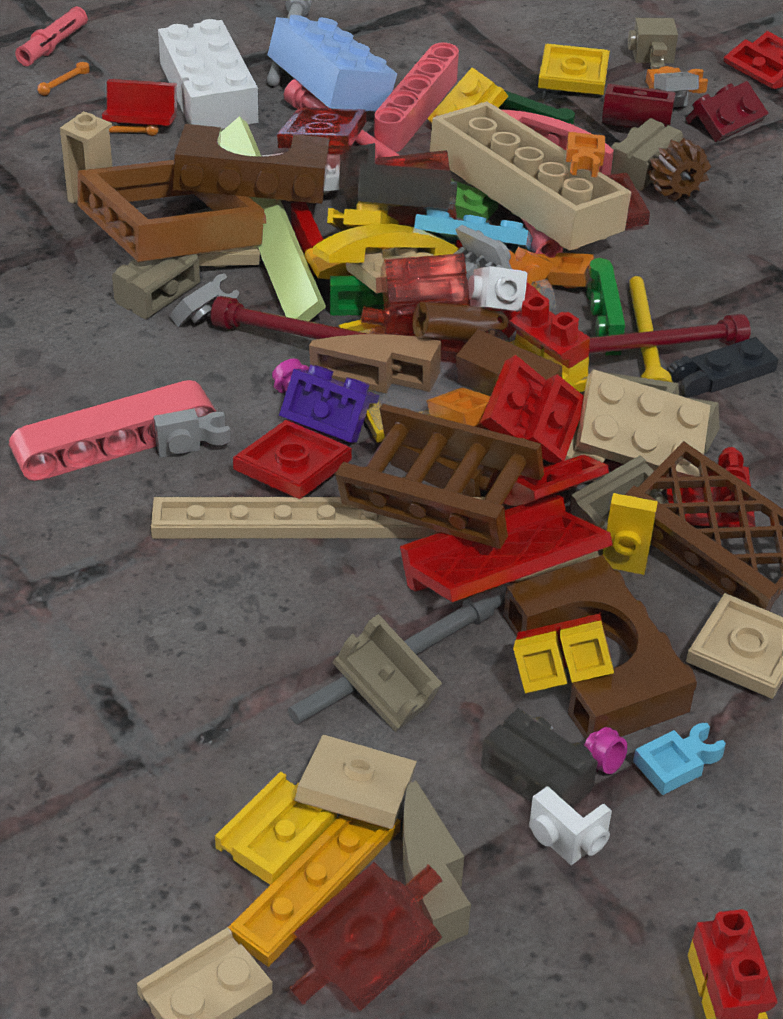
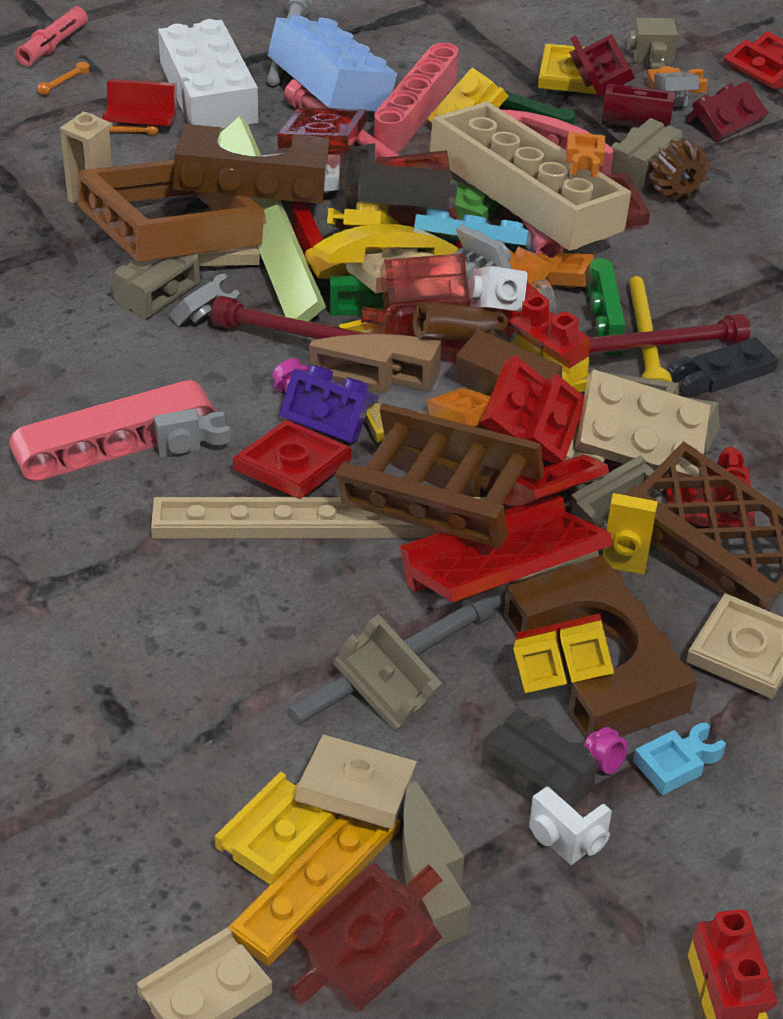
(601, 64): none -> dark red bracket

